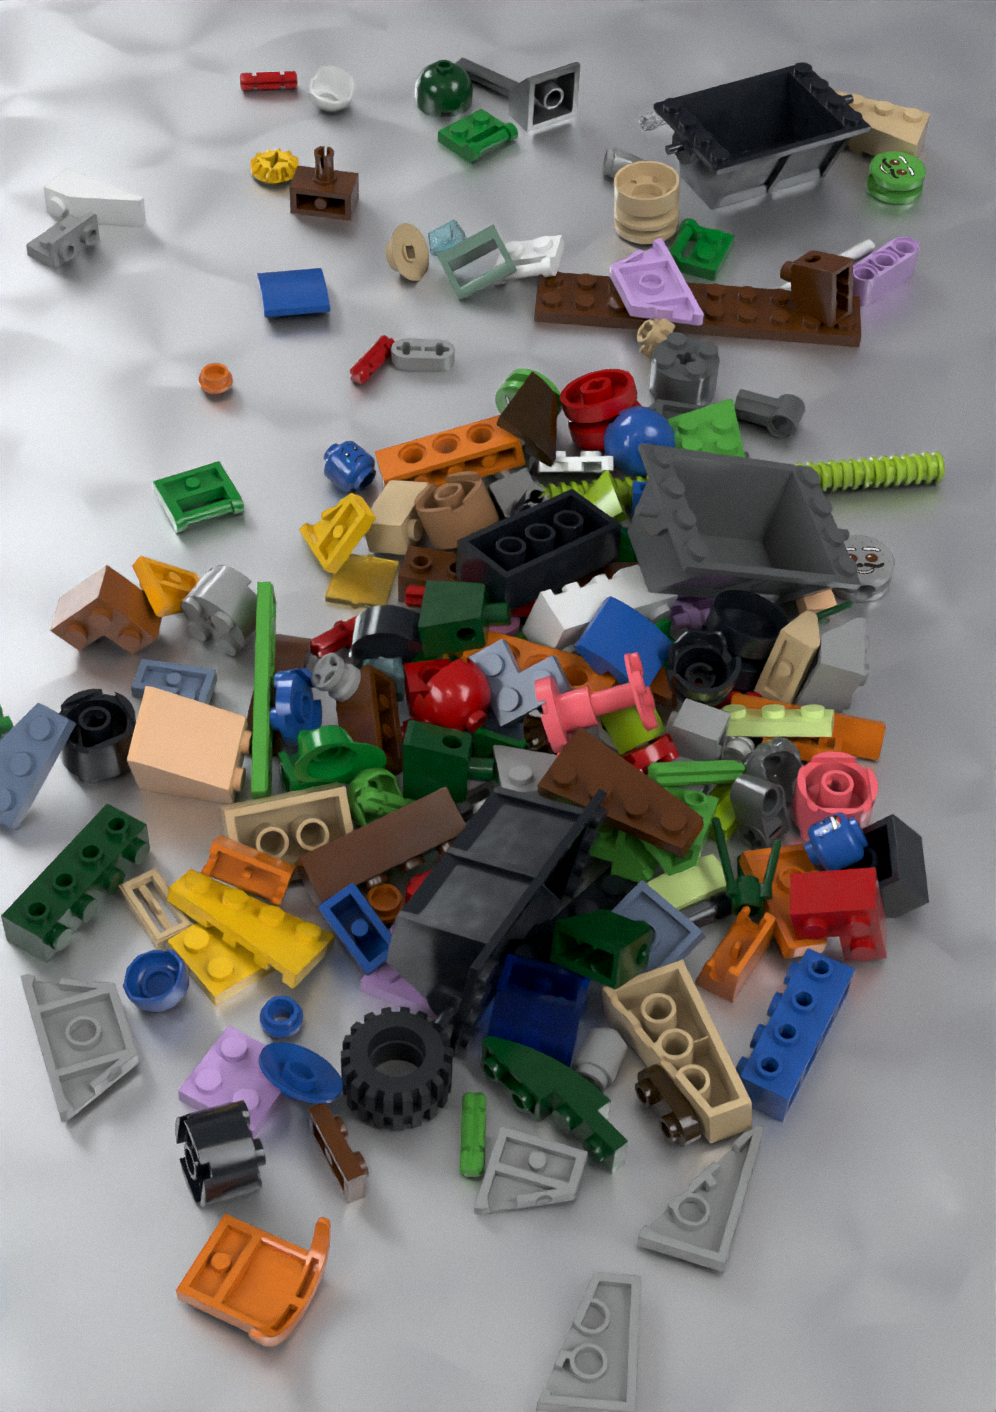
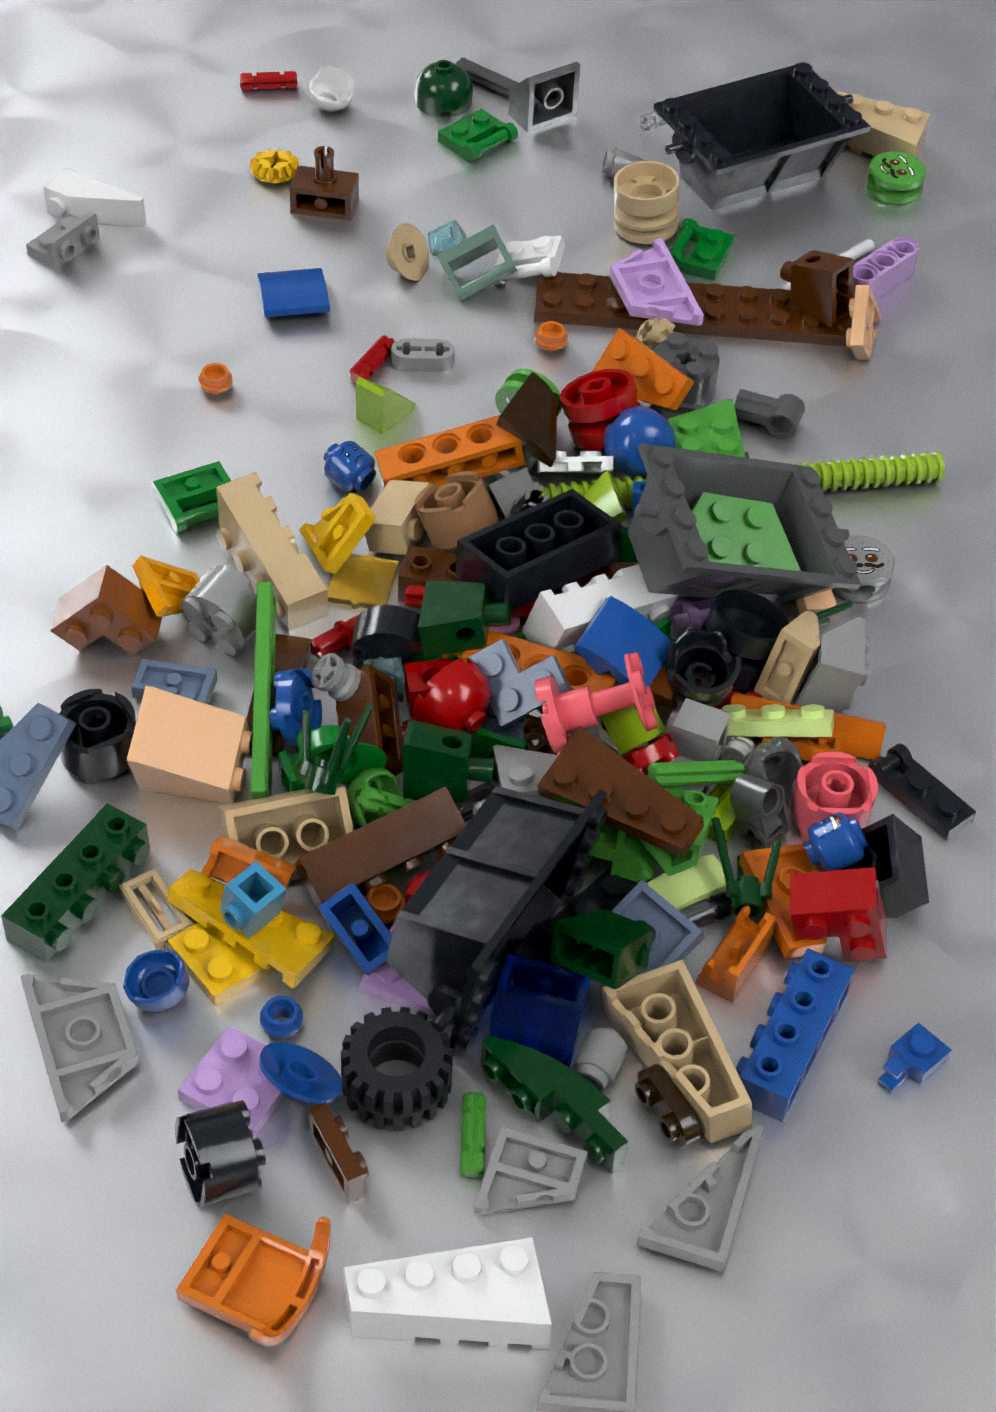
(252, 899): none -> dark azure brick
(269, 551): none -> tan wedge
(327, 771): none -> dark green plant
(379, 405): none -> lime slope
(453, 1296): none -> white wedge
(551, 336): none -> orange plate
(654, 377): none -> orange wing
(742, 532): none -> bright green wing
(863, 311): none -> light nougat wing
(914, 1054): none -> blue plate
(922, 792): none -> black plate

